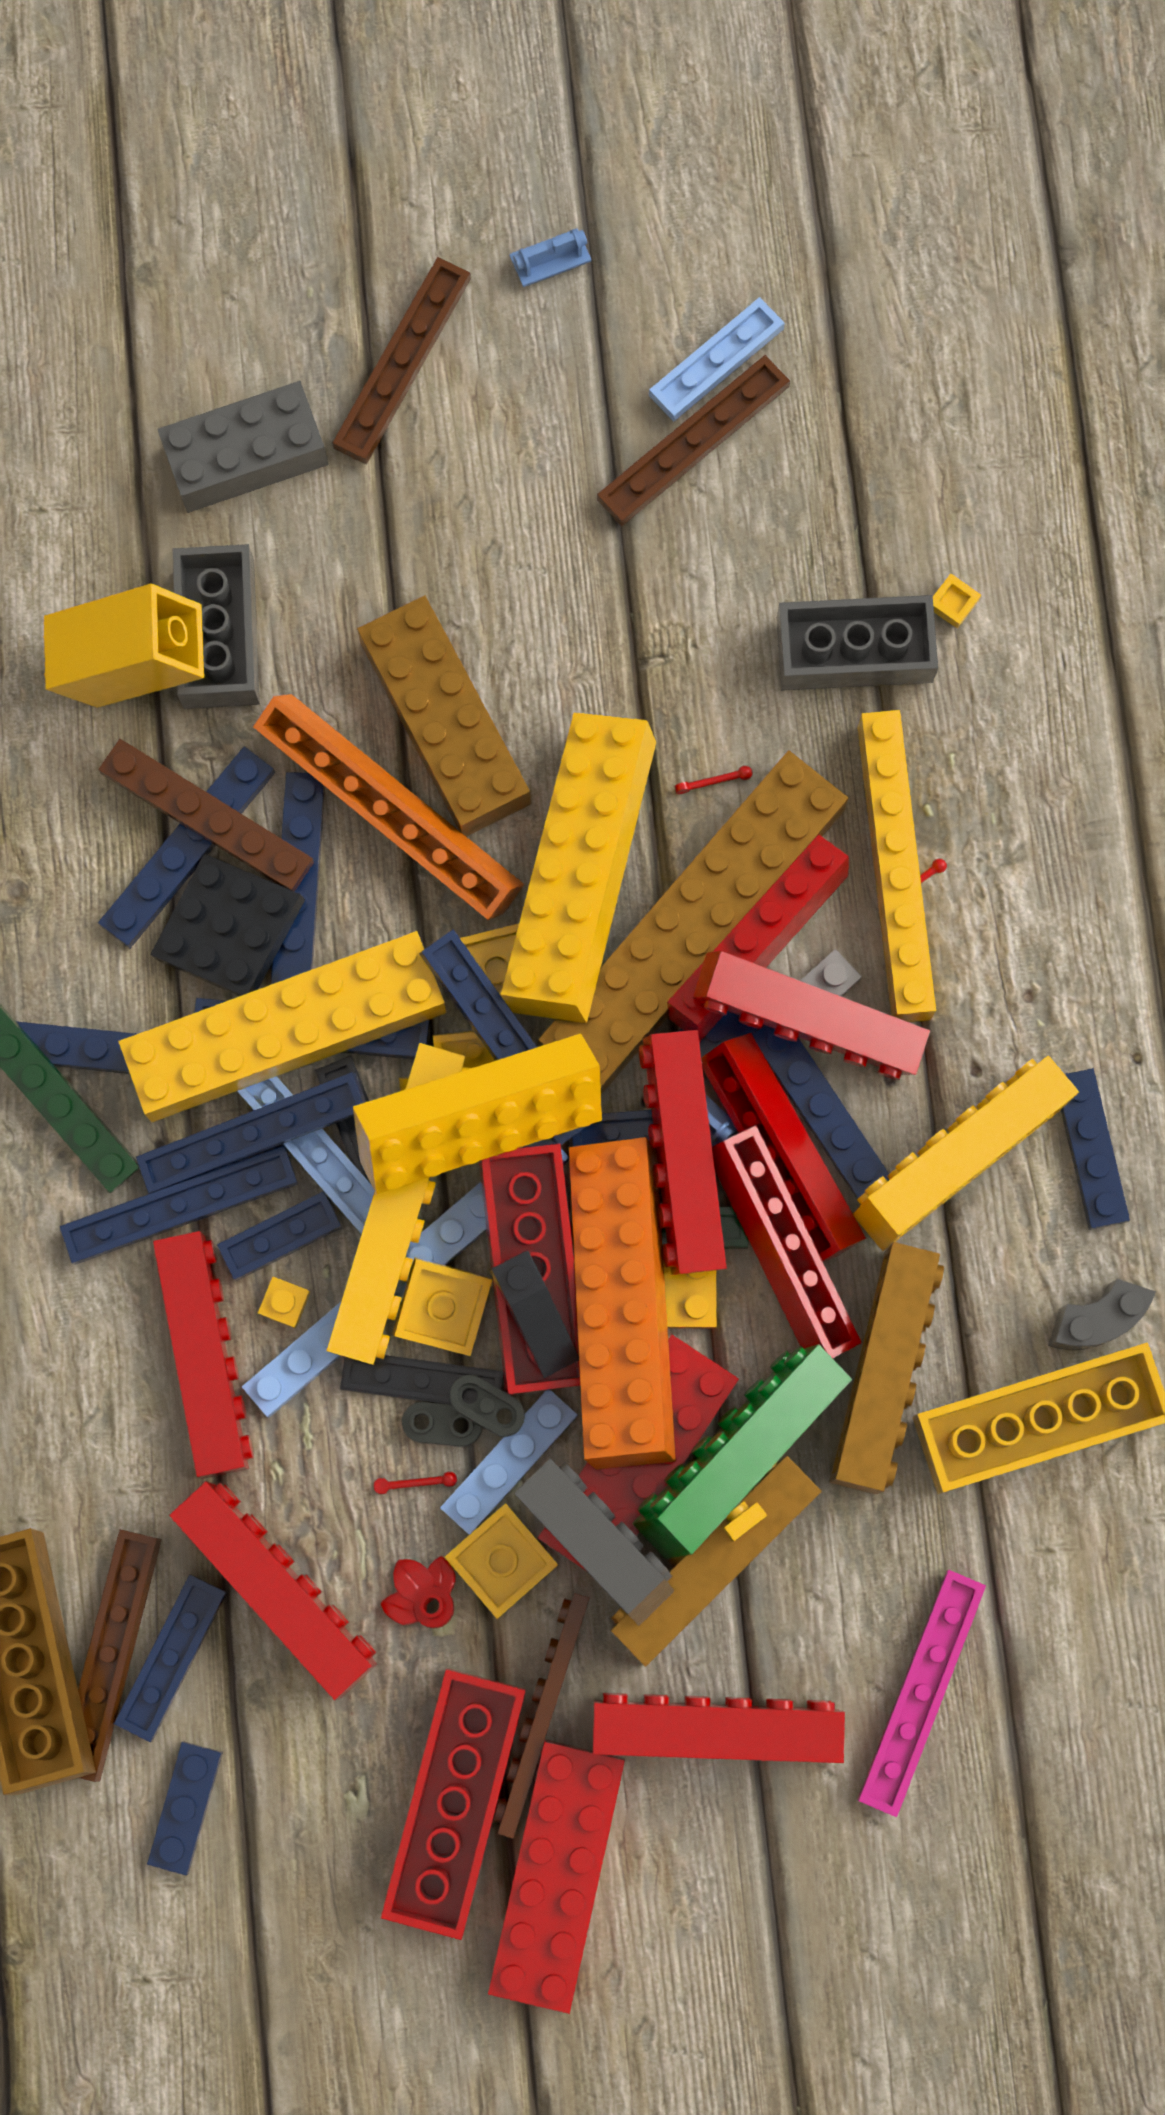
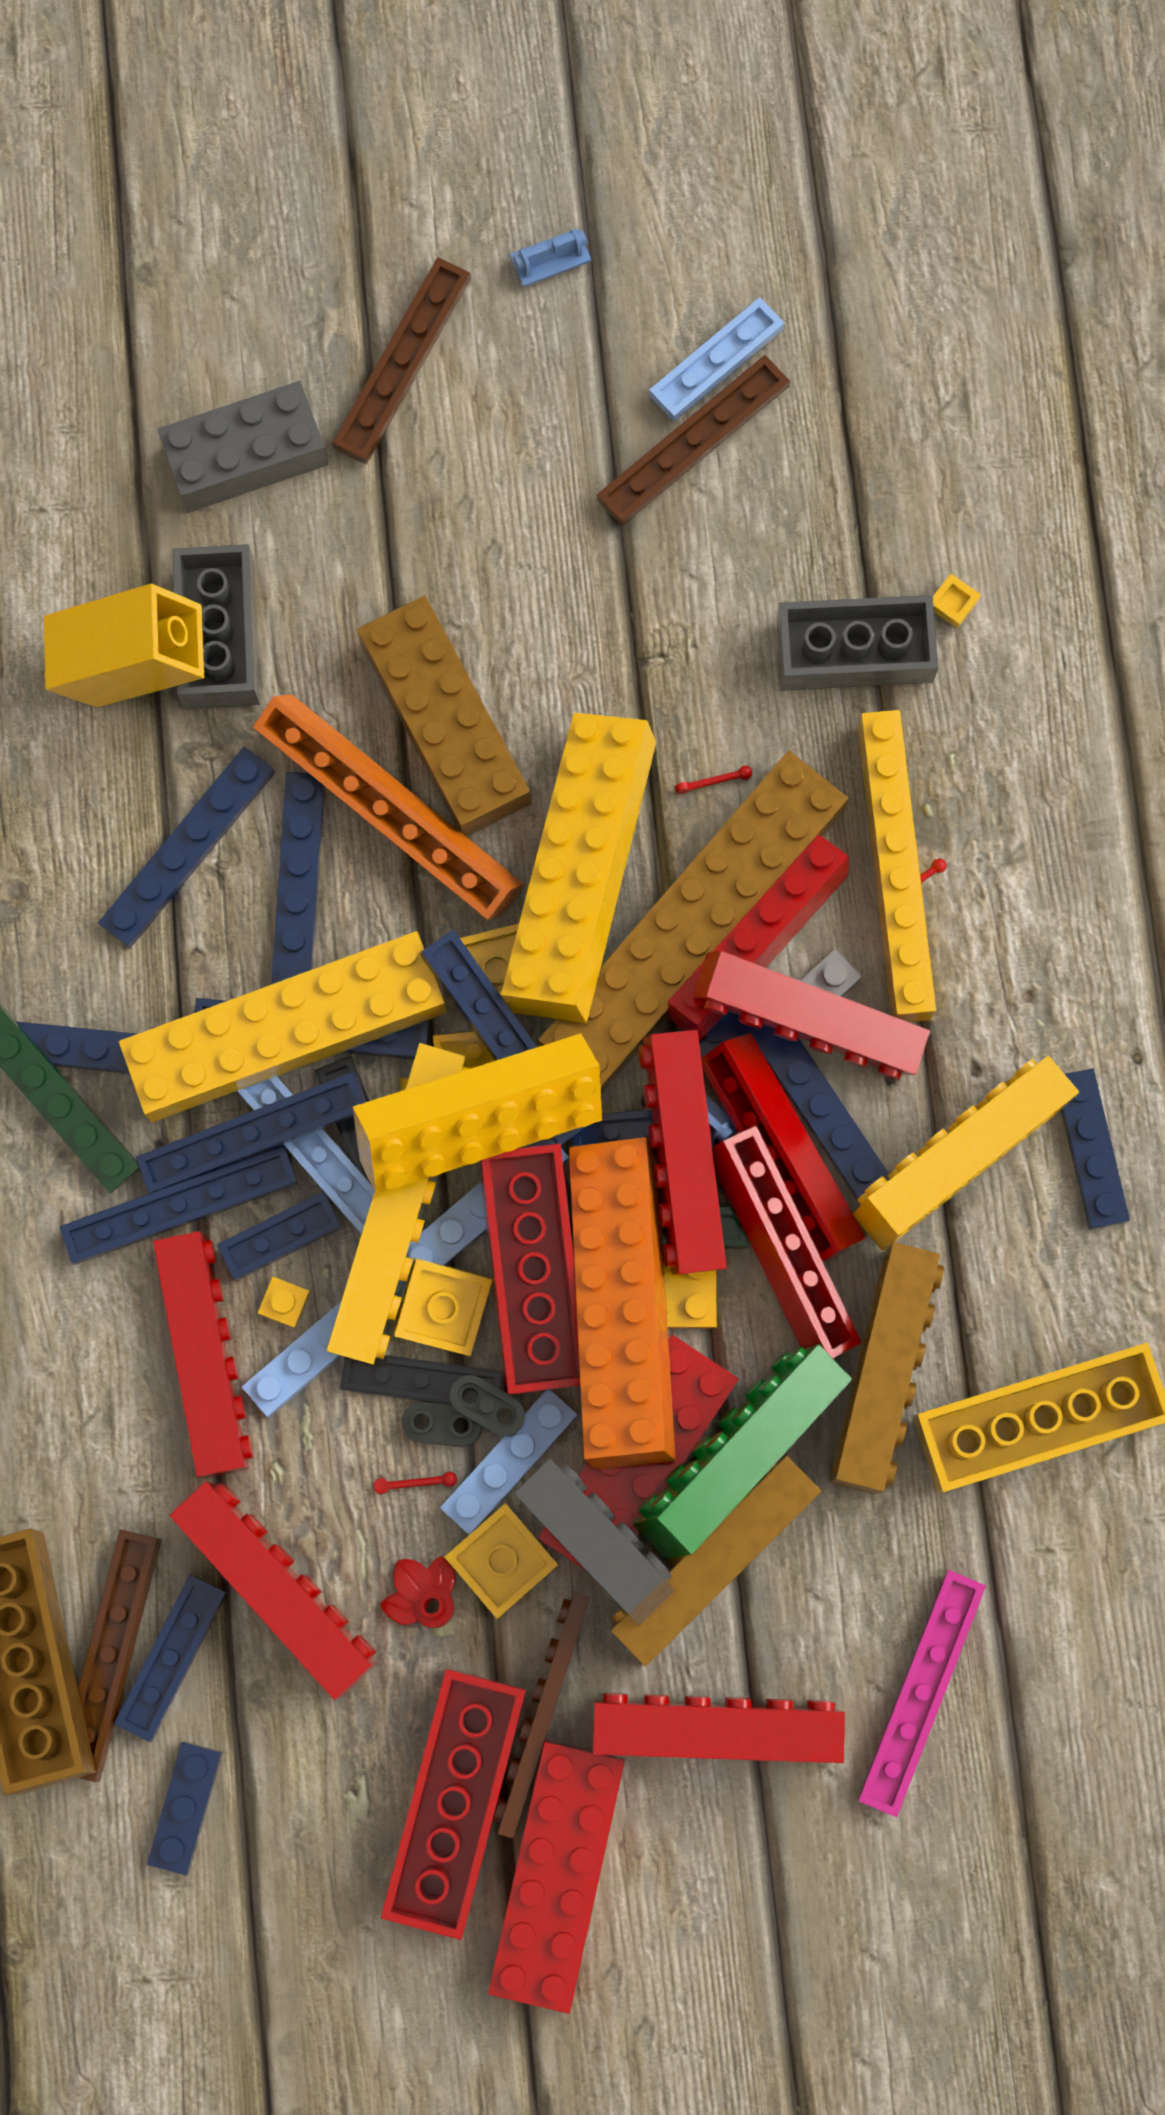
(206, 815): reddish brown plate -> none
(227, 926): black plate -> none
(535, 1313): black slope -> none
(742, 1519): yellow plate -> none
(1102, 1321): dark grey brick -> none

